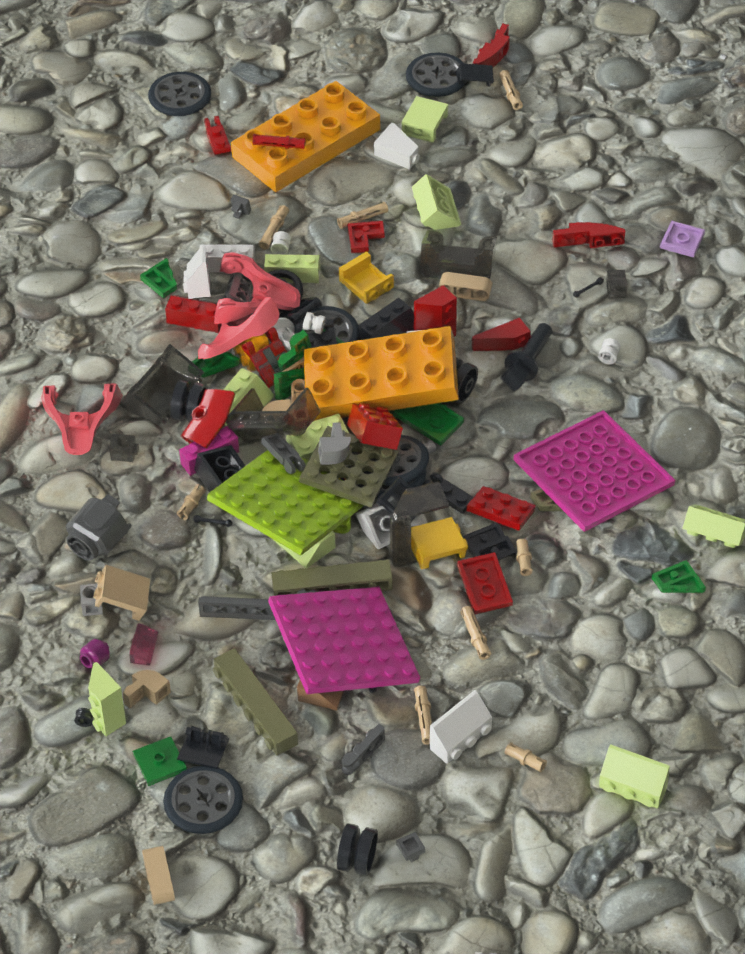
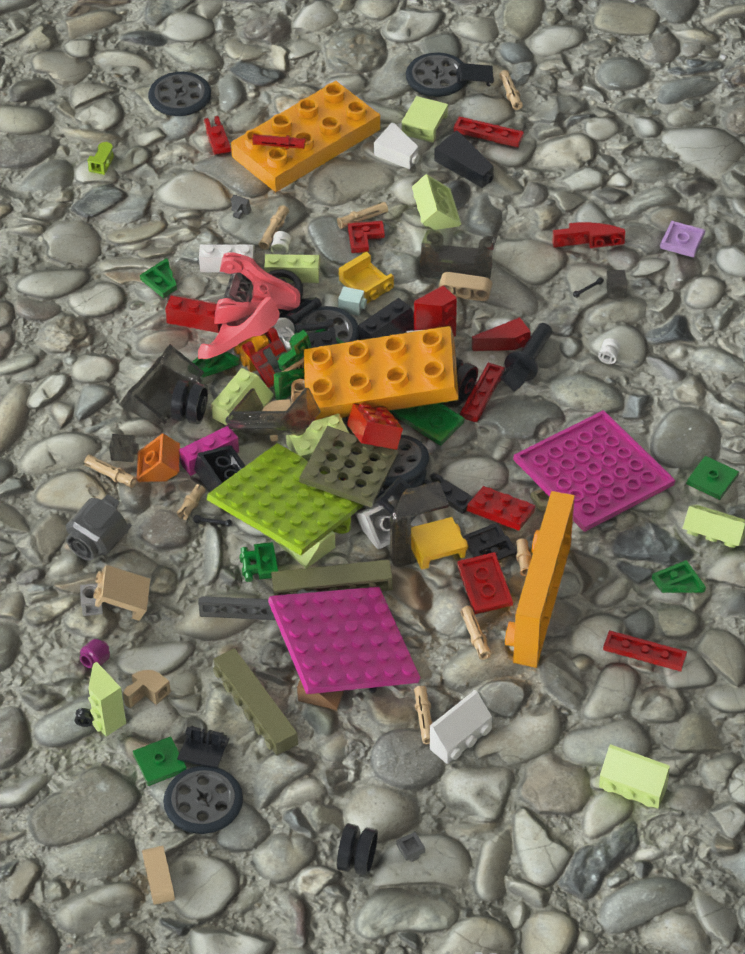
(80, 427): coral animal -> none
(102, 159): none -> lime leg
(117, 474): none -> tan pin
(143, 645): clear pink slope -> none
(158, 460): none -> orange slope
(197, 276): white slope -> none
(209, 417): red panel -> none
(265, 561): none -> green plate
(283, 452): dark grey hinge -> none
(314, 322): white wheel -> none
(334, 448): light grey brick -> none
(352, 300): none -> light aqua brick
(361, 751): dark grey hinge -> none
(464, 159): none -> black slope
(482, 392): none -> red tile
(489, 131): none -> red plate
(494, 51): red slope -> none
(525, 757): tan pin -> none
(543, 580): none -> light orange piece
(645, 650): none -> red plate
(712, 477): none -> green plate

